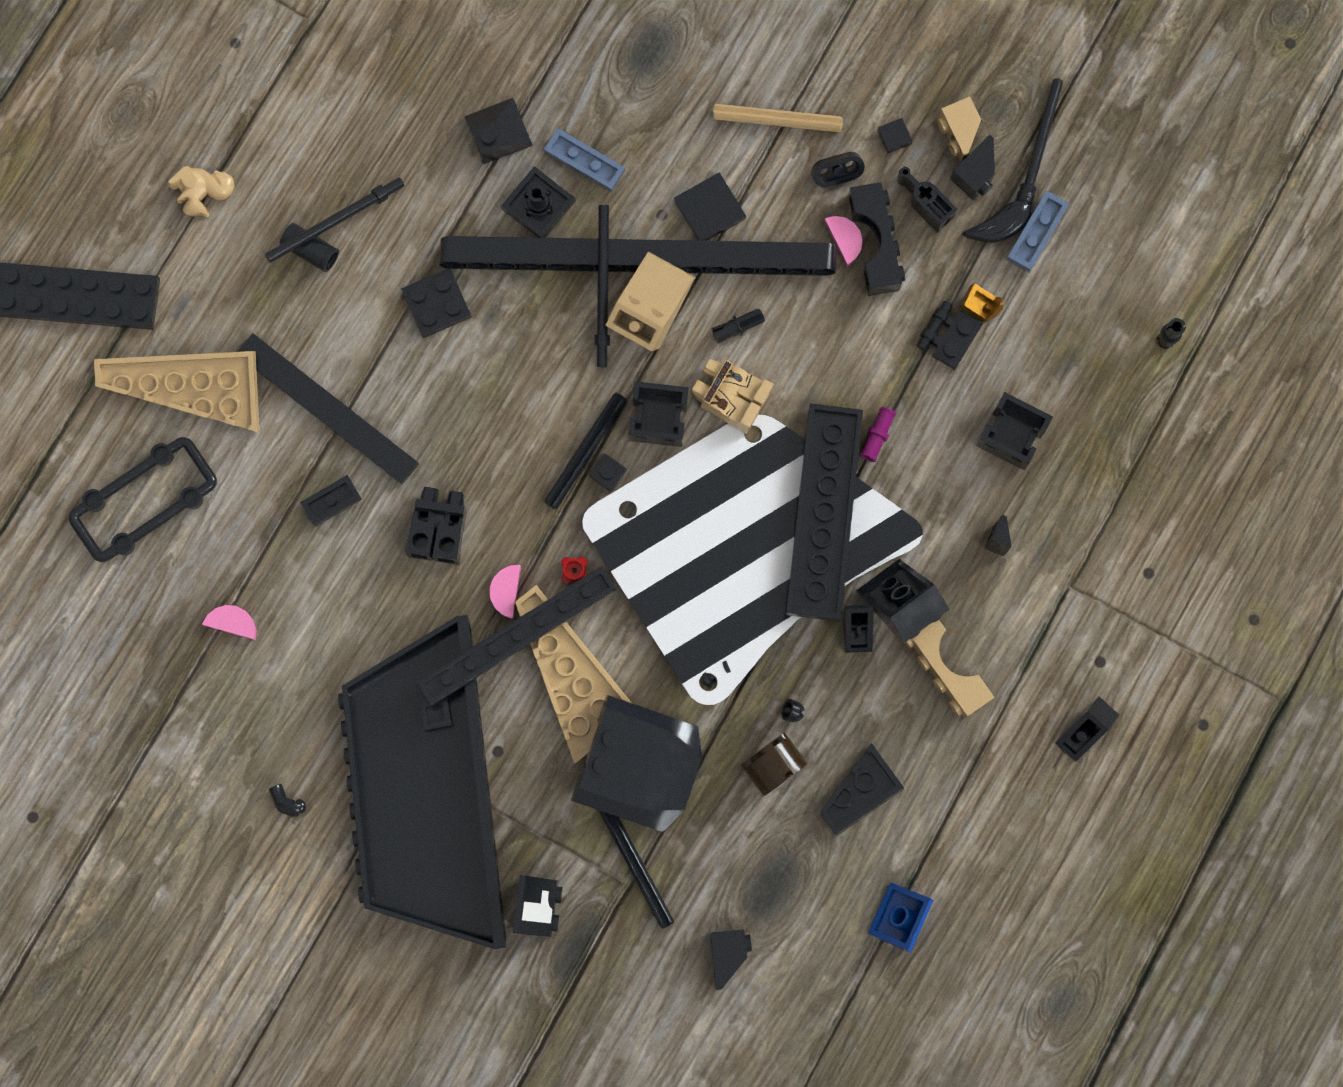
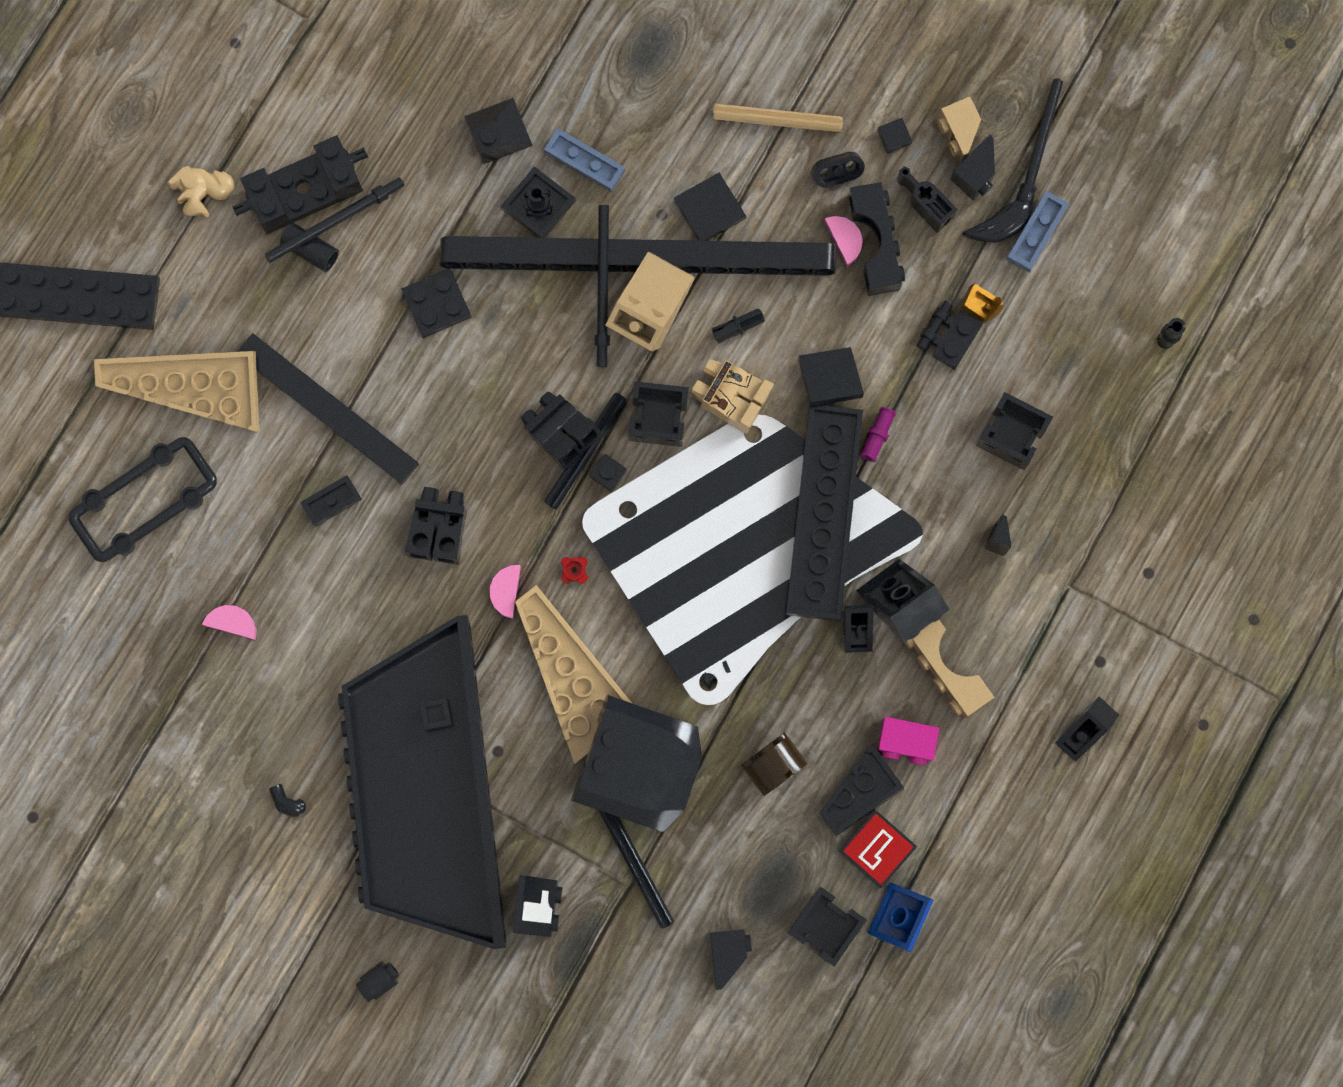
(275, 194): none -> black brick
(377, 981): none -> black brick
(515, 636): black tile -> none
(554, 422): none -> black hips
(792, 711): black hinge -> none
(826, 926): none -> black piece
(830, 376): none -> black tile
(878, 849): none -> red tile
(907, 740): none -> dark pink brick

